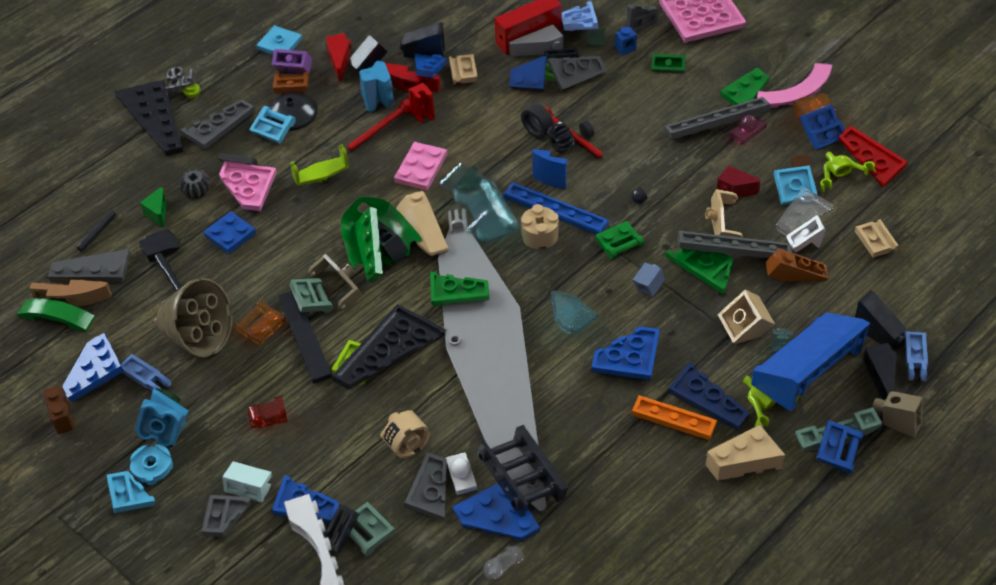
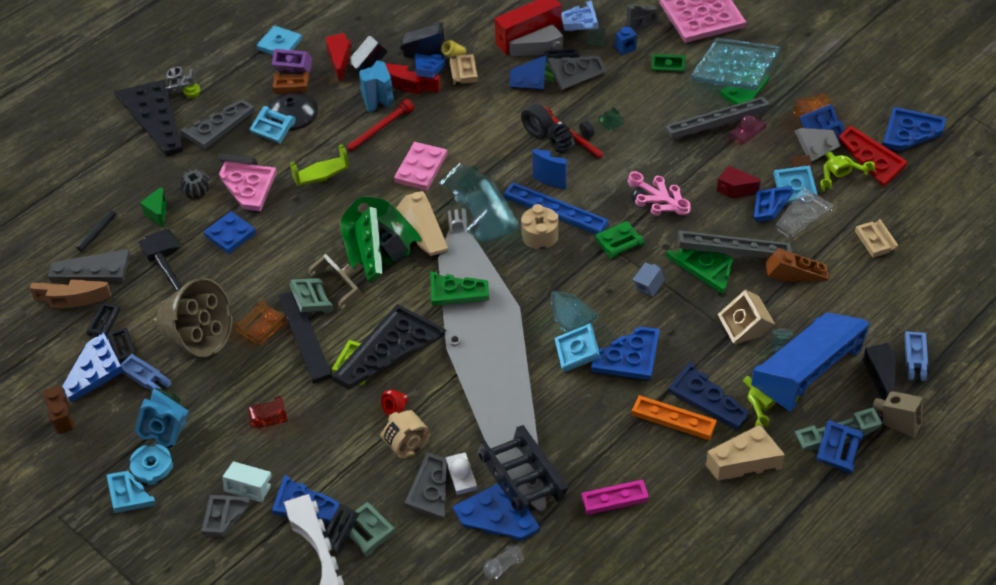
(57, 311): green slope -> none
(106, 321): none -> black tile
(118, 333): none -> black tile
(393, 401): none -> red brick
(421, 102): red hinge -> none
(452, 49): none -> light yellow cone
(577, 347): none -> medium azure plate
(611, 119): none -> clear green tile
(614, 497): none -> dark pink plate
(678, 204): none -> bright pink plant
(716, 212): tan piece -> none
(736, 64): none -> clear light blue plate
(770, 202): none -> blue wing
(807, 88): bright pink tile -> none
(809, 232): white slope -> none
(817, 141): none -> light grey wing
(883, 323): black slope -> none
(911, 128): none -> blue plate

